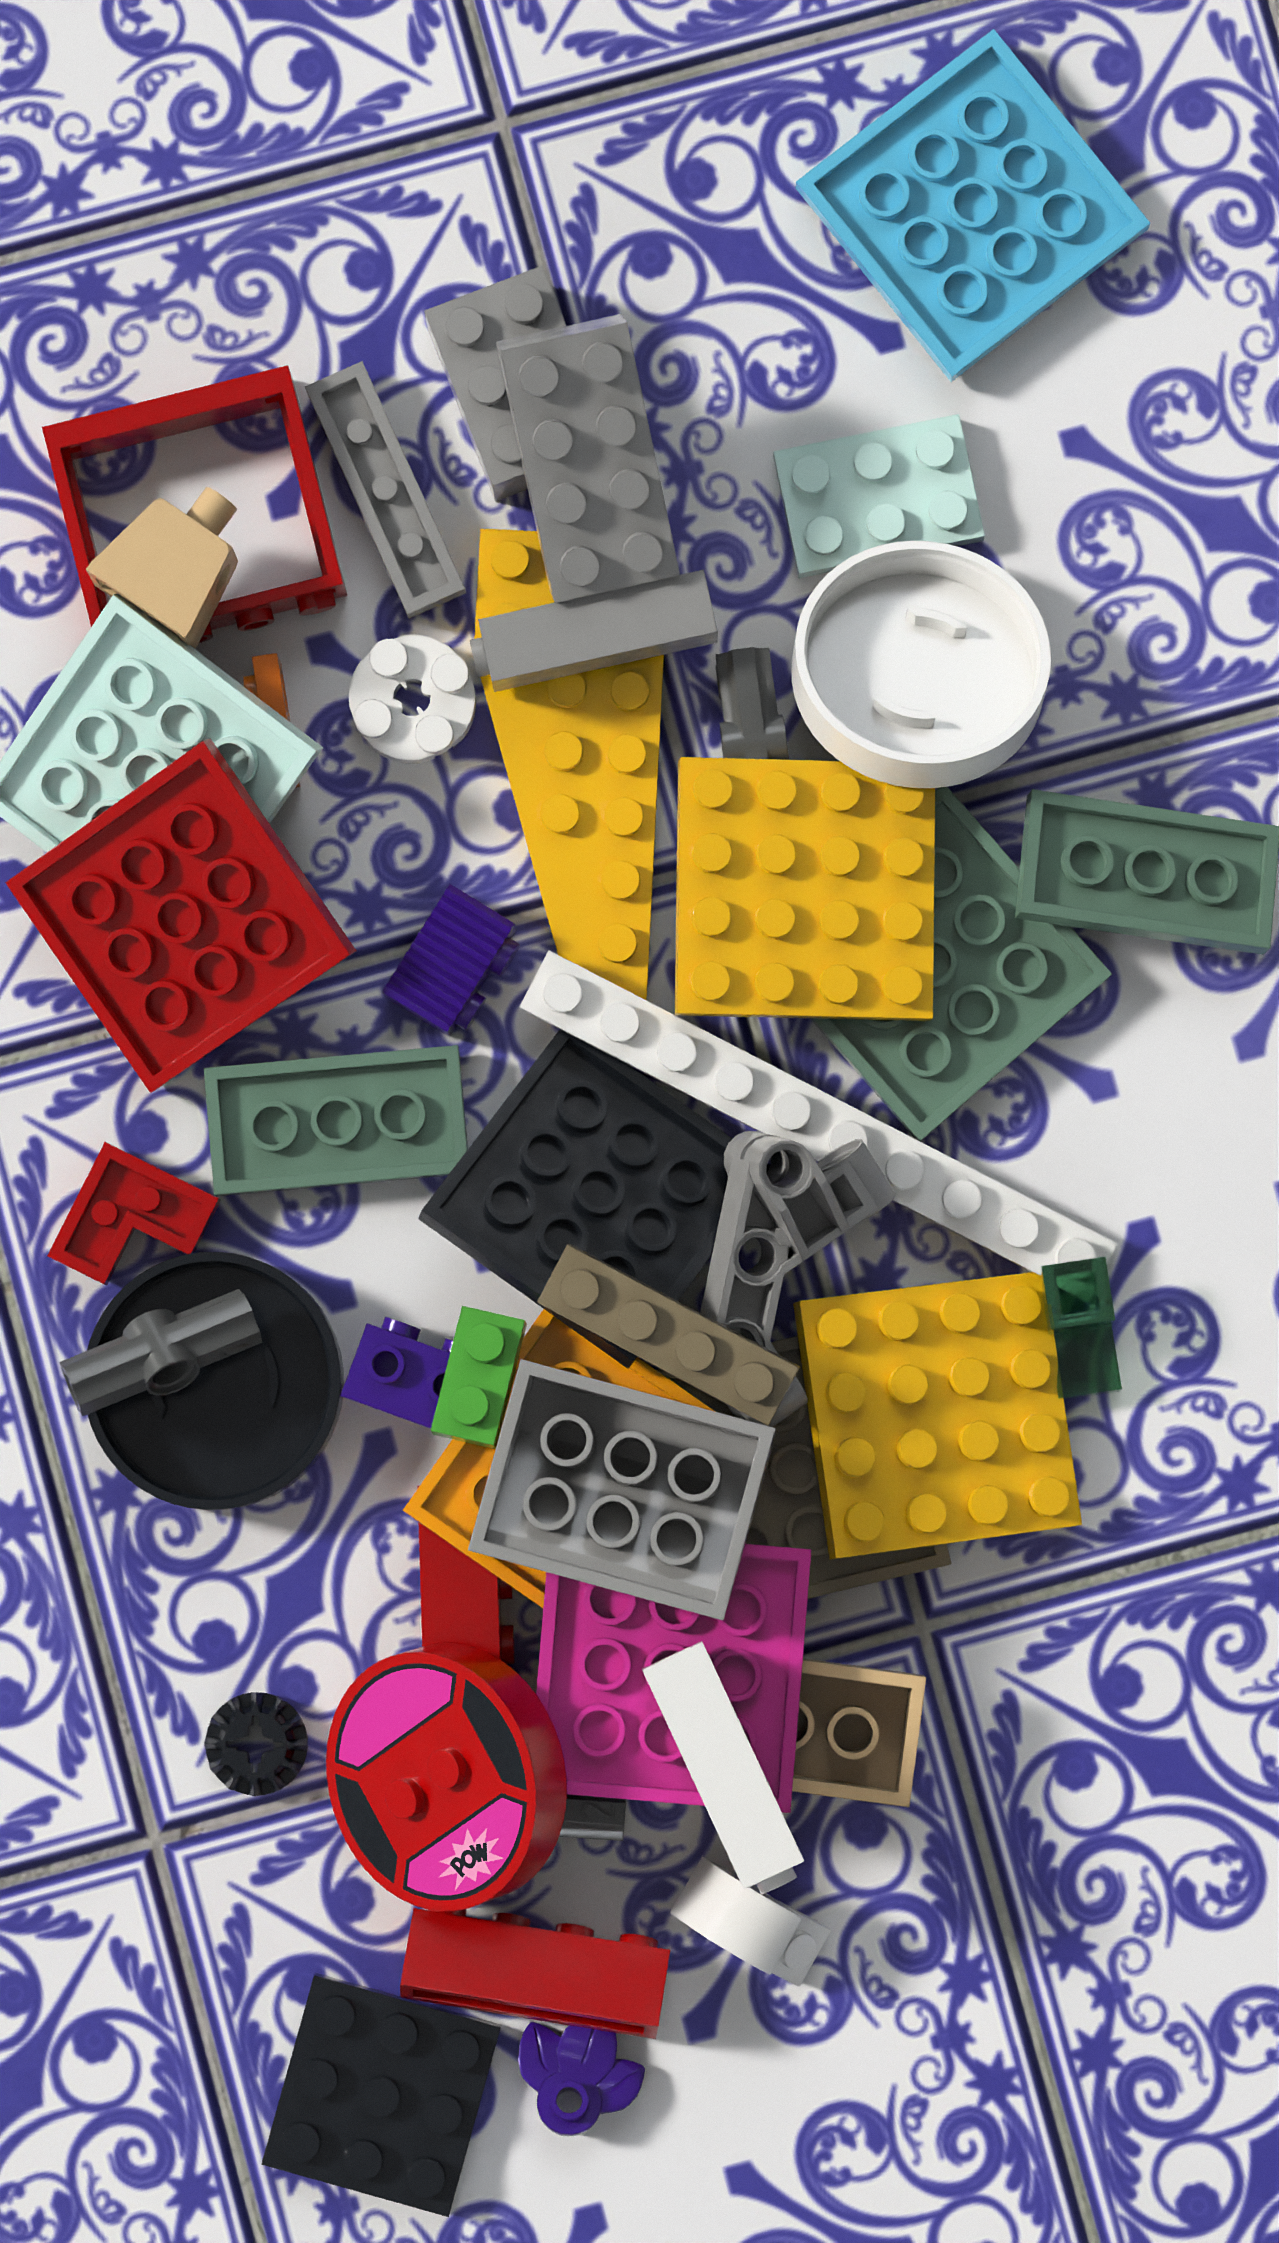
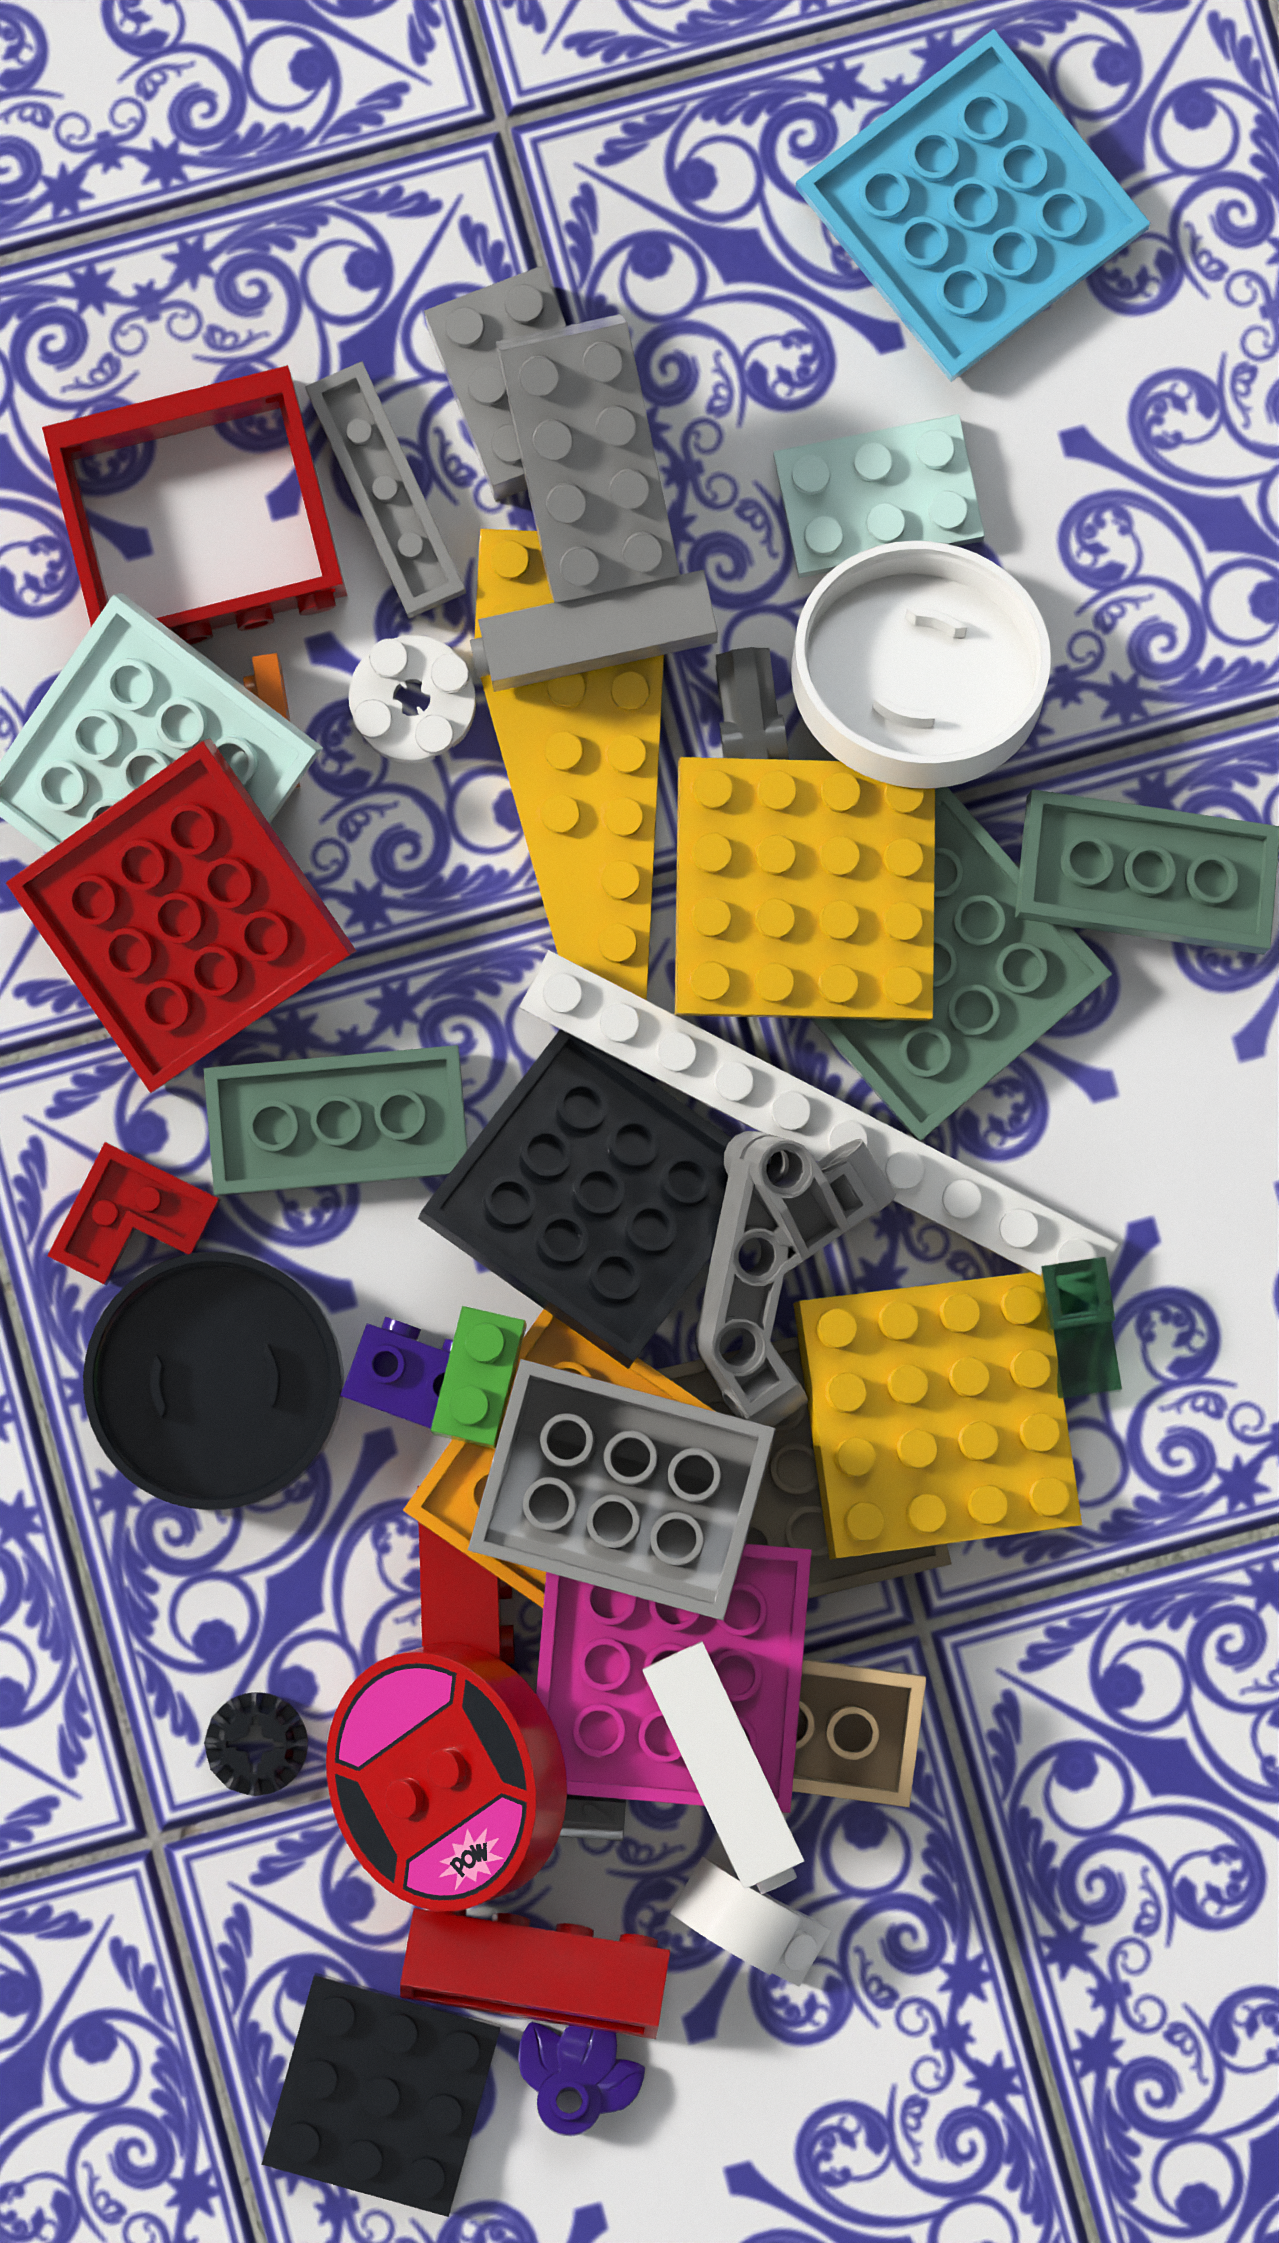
(161, 1352): dark grey piece -> none
(172, 563): tan torso -> none
(451, 962): dark purple brick -> none
(668, 1334): dark tan plate -> none

